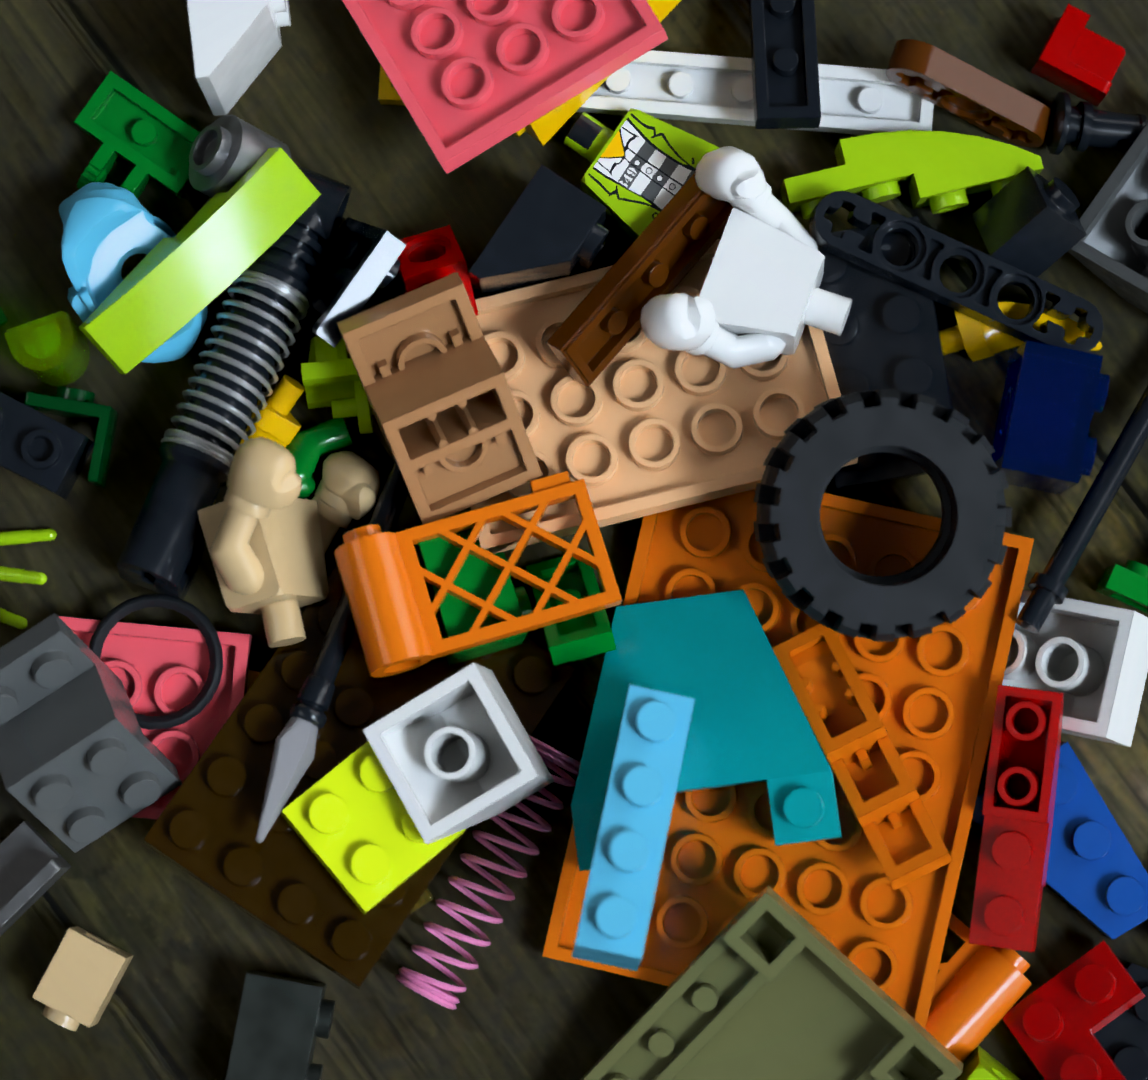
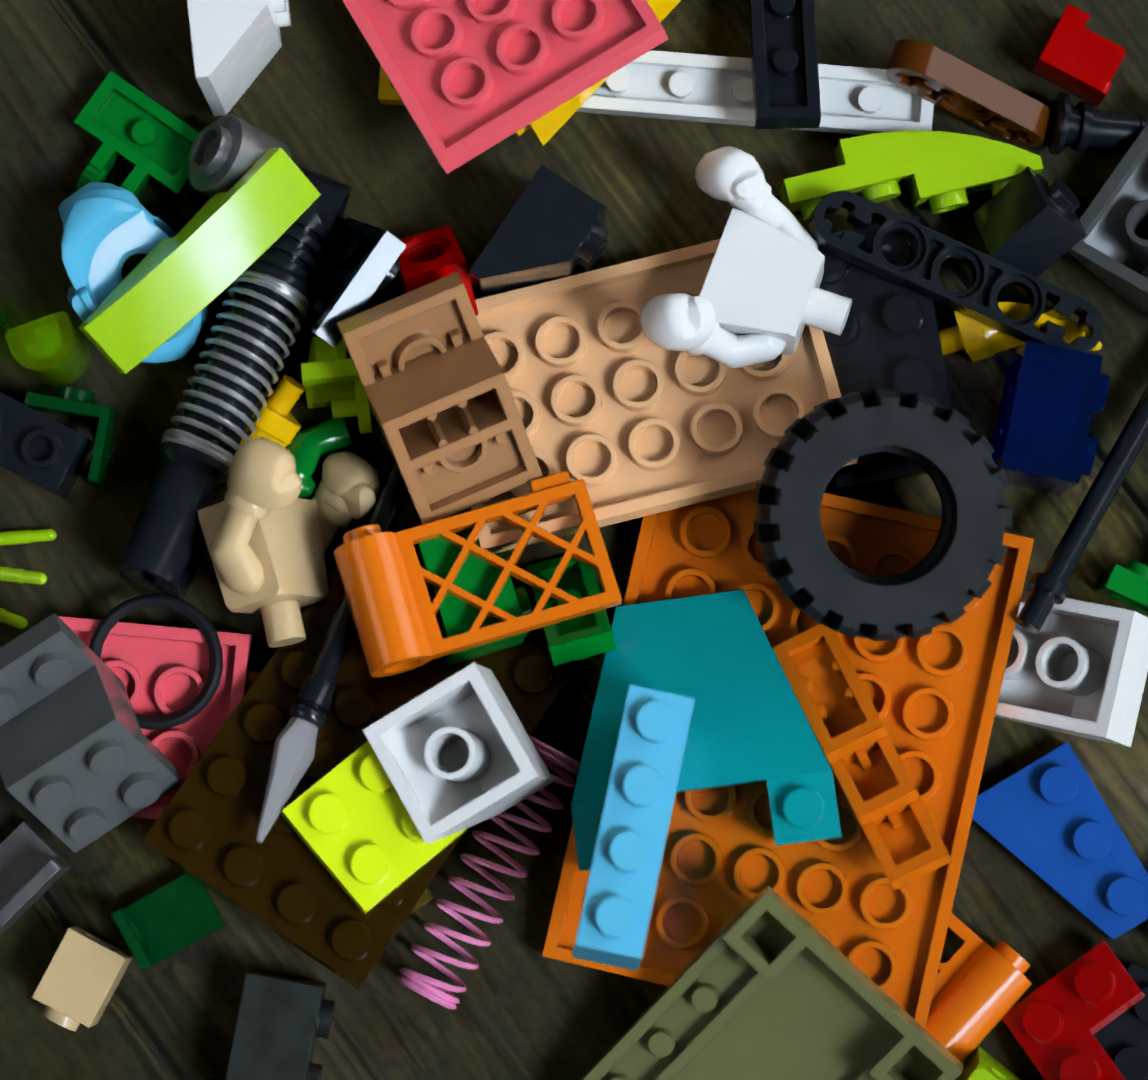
(168, 920): none -> dark green bracket
(635, 165): torso -> none
(647, 269): reddish brown tile -> none
(1017, 818): red slope -> none

